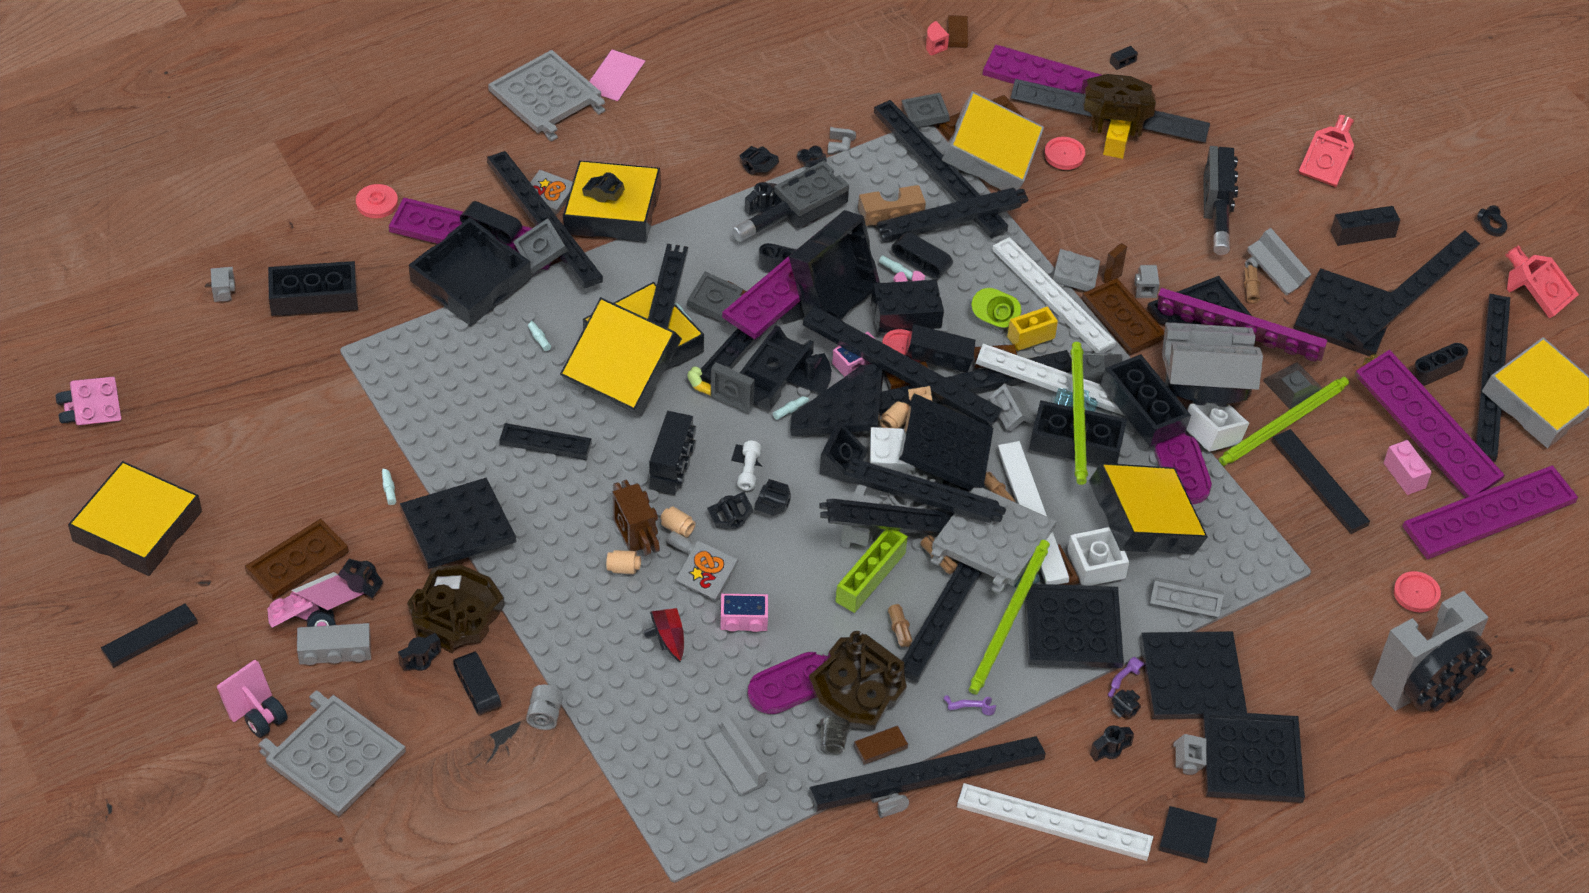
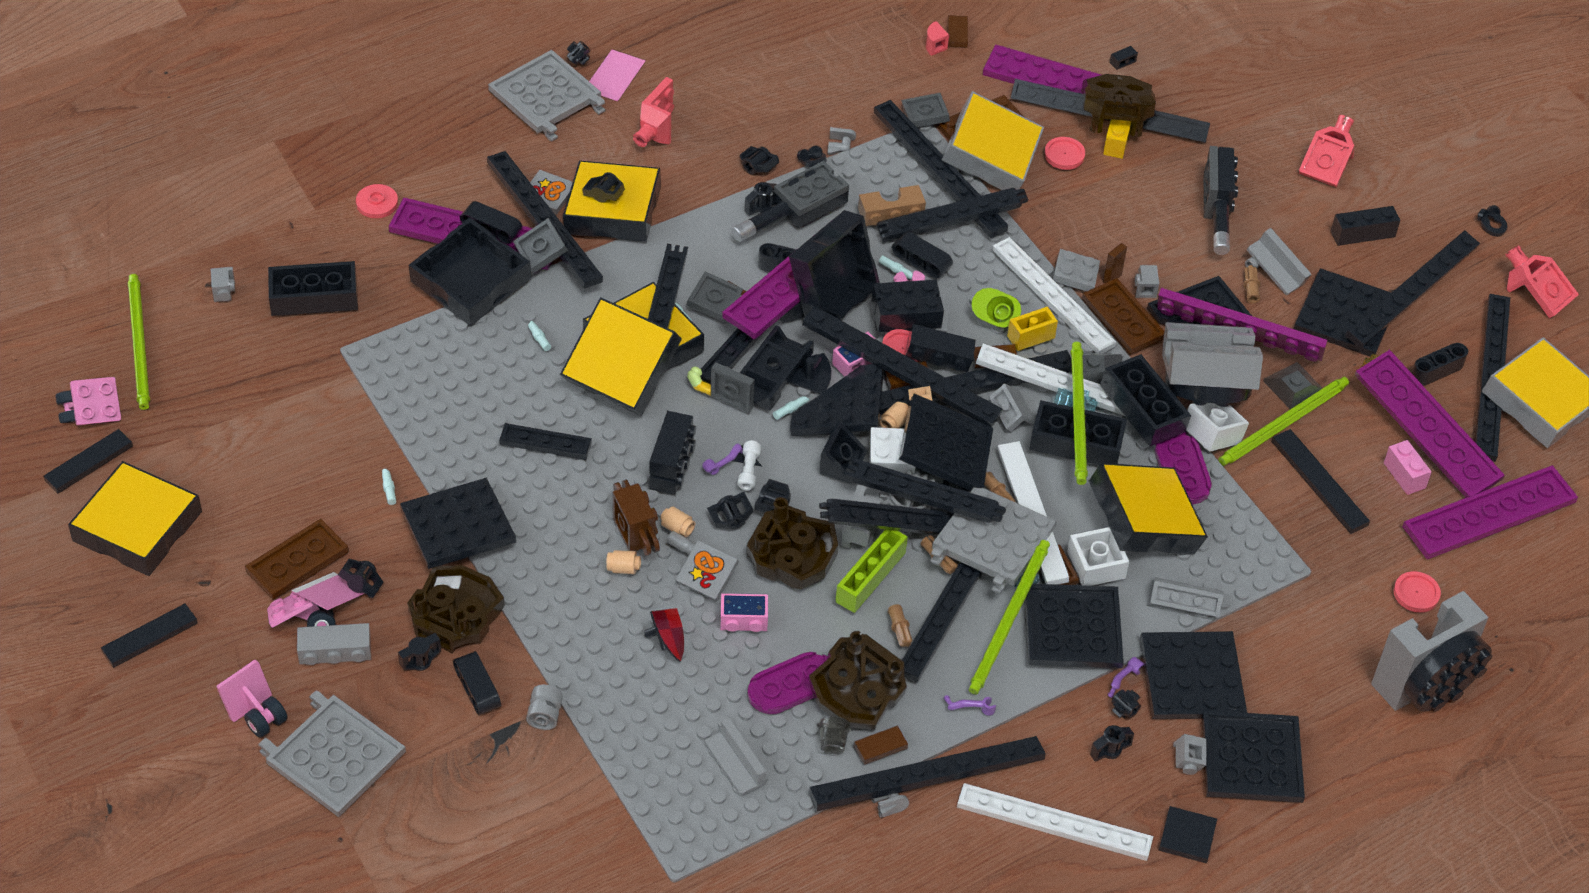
(88, 461): none -> black tile
(138, 342): none -> lime piece
(578, 52): none -> black gear
(656, 115): none -> coral plate
(713, 468): none -> medium lavender piece
(779, 540): none -> dark brown brick

